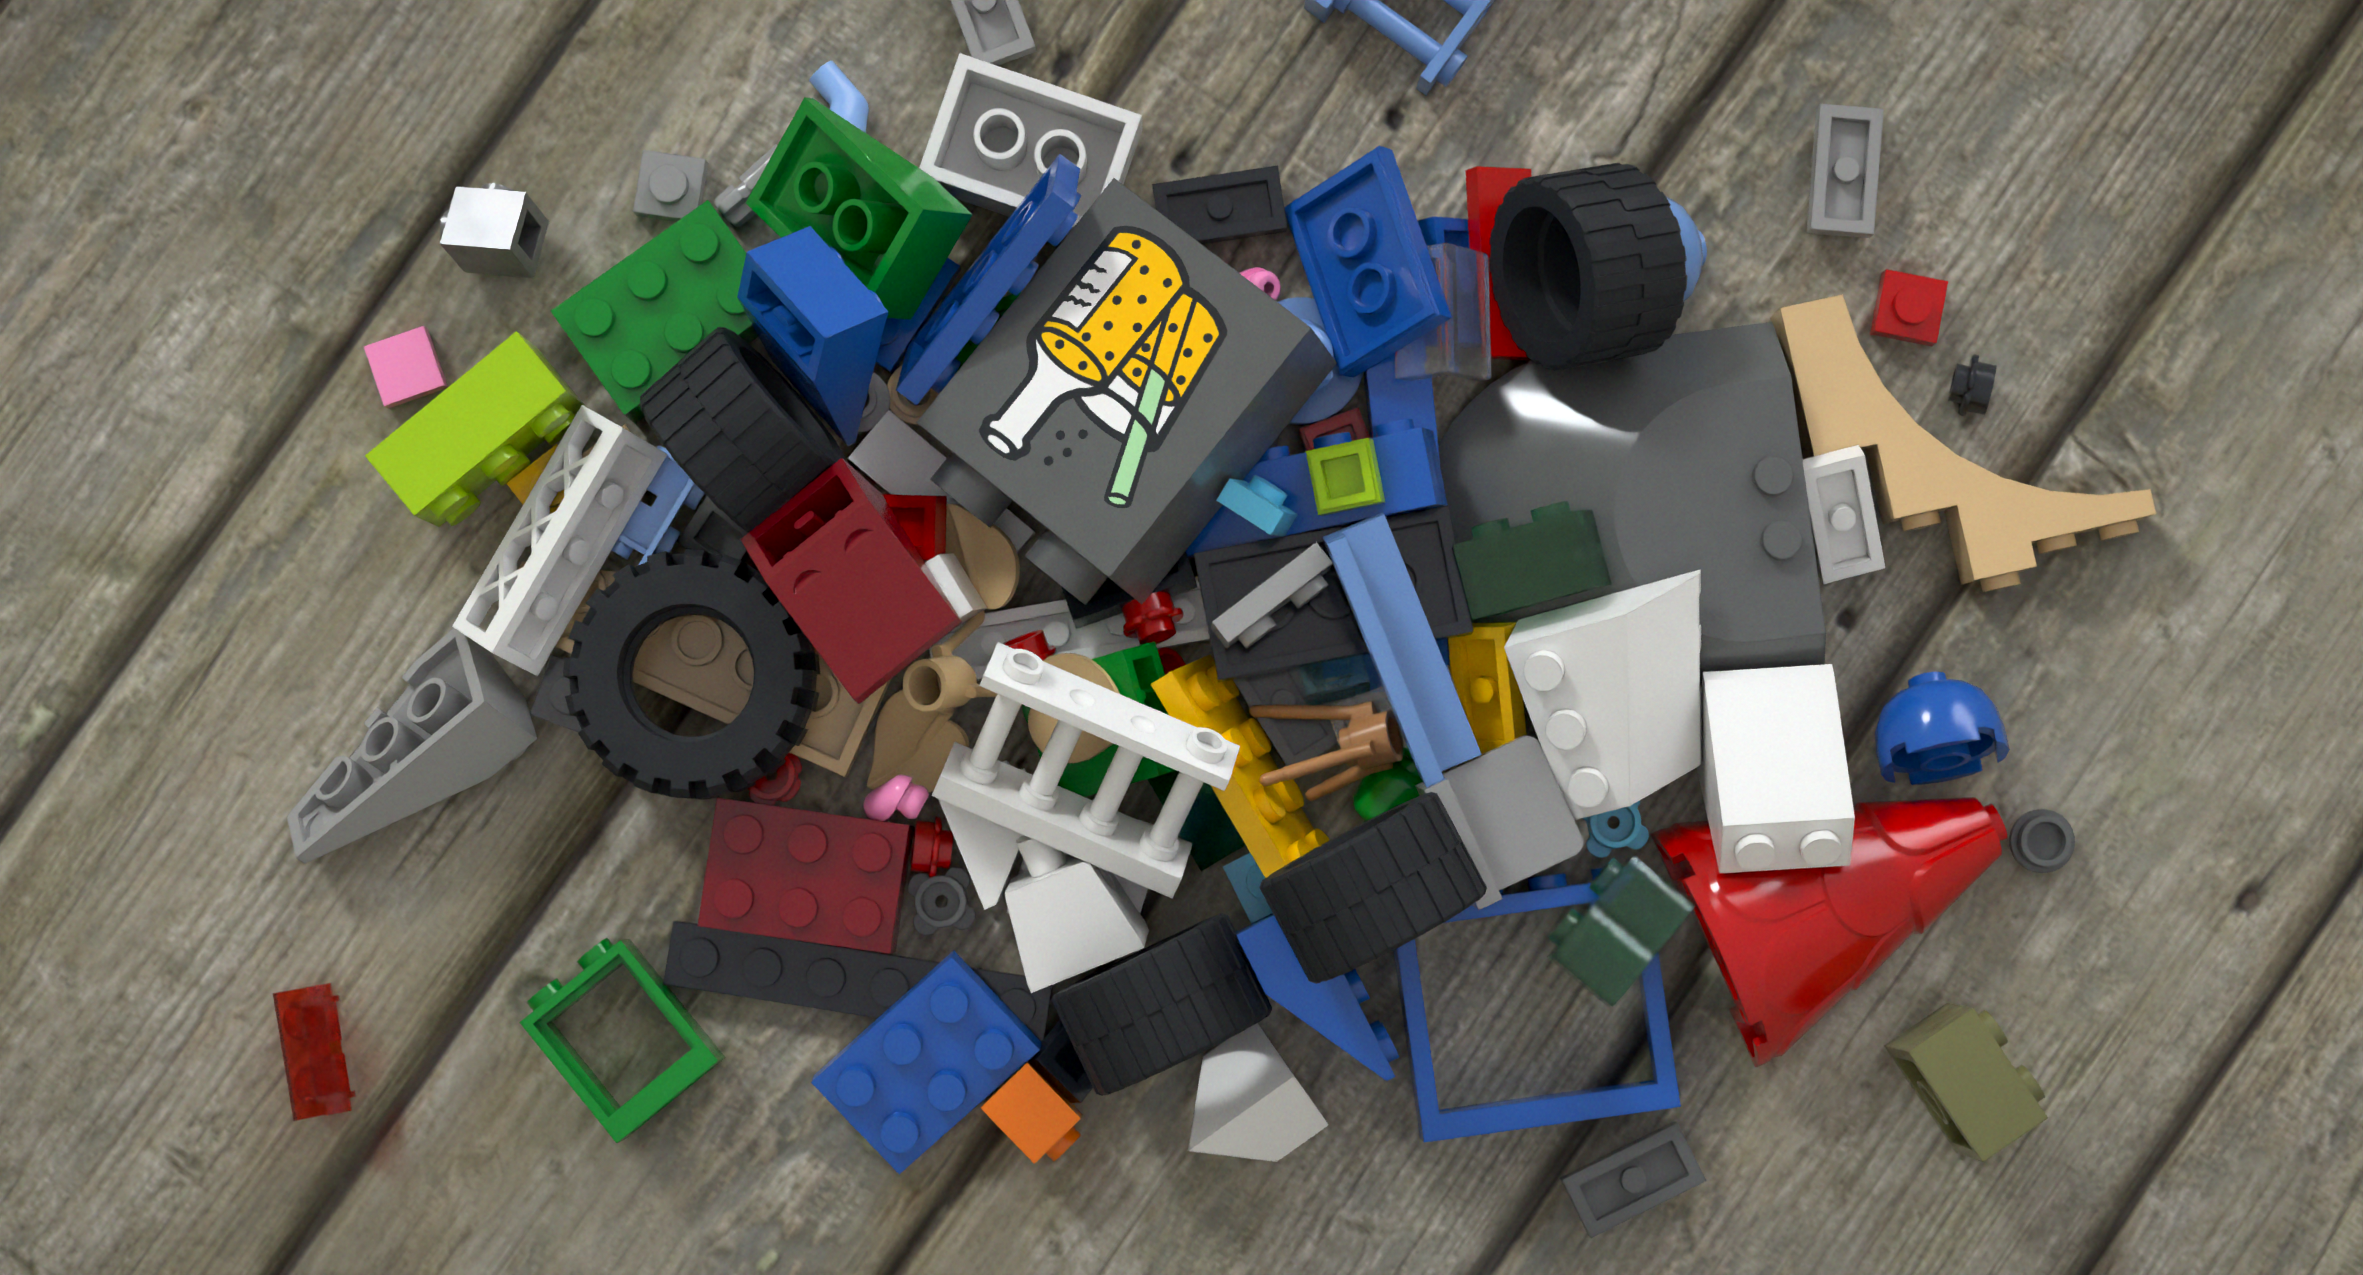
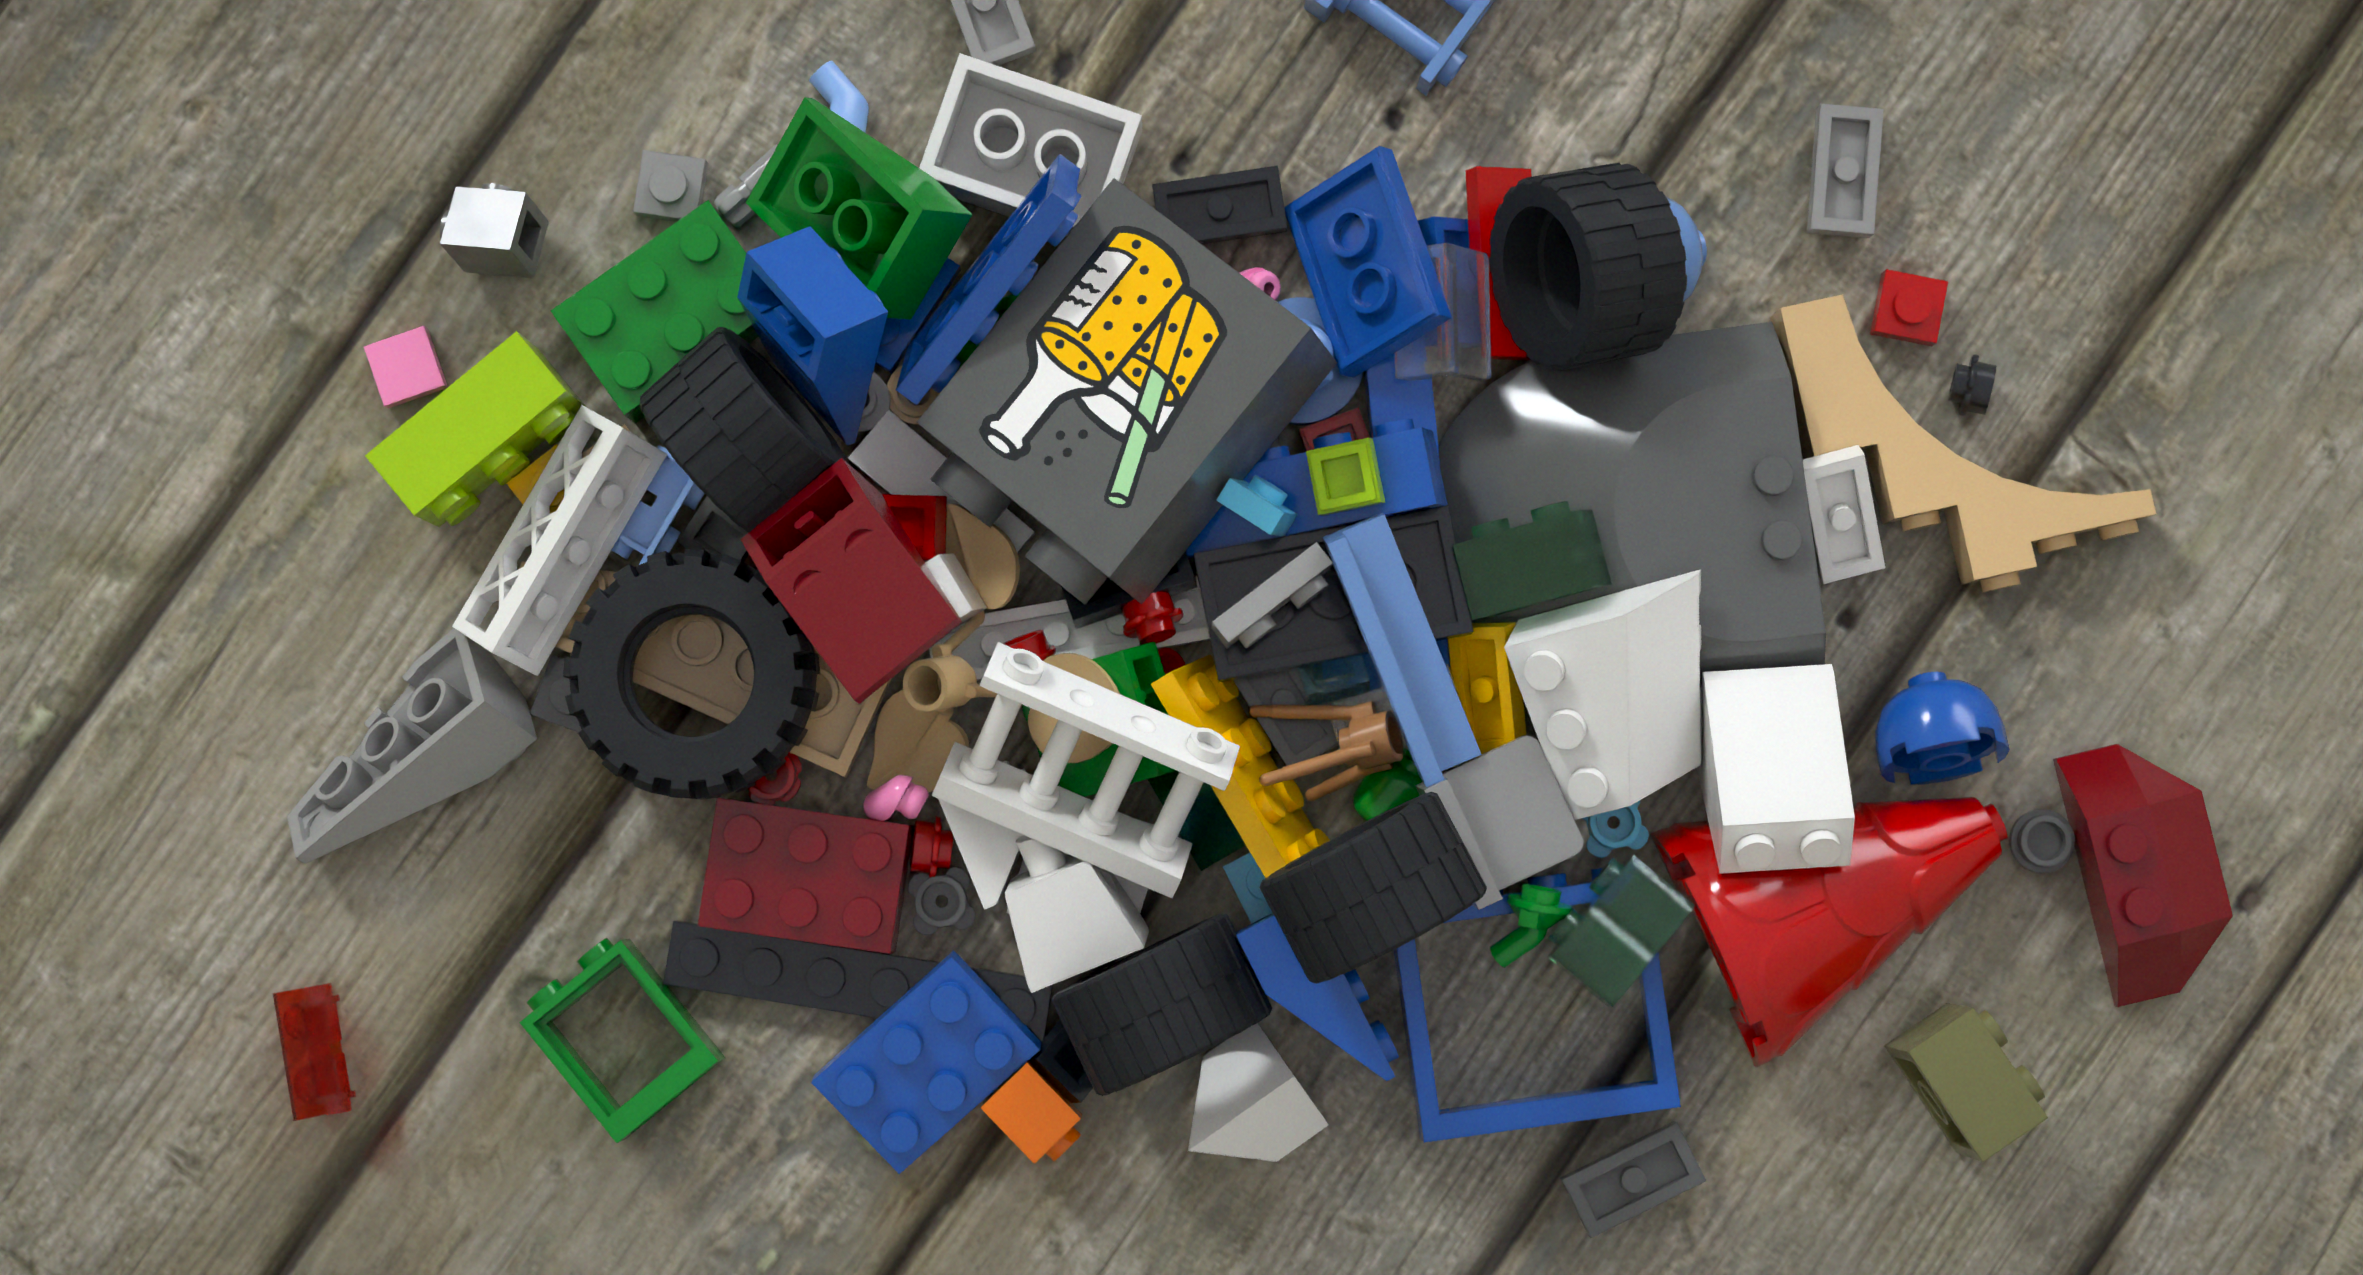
(1537, 911): none -> green plate
(2144, 869): none -> dark red wedge

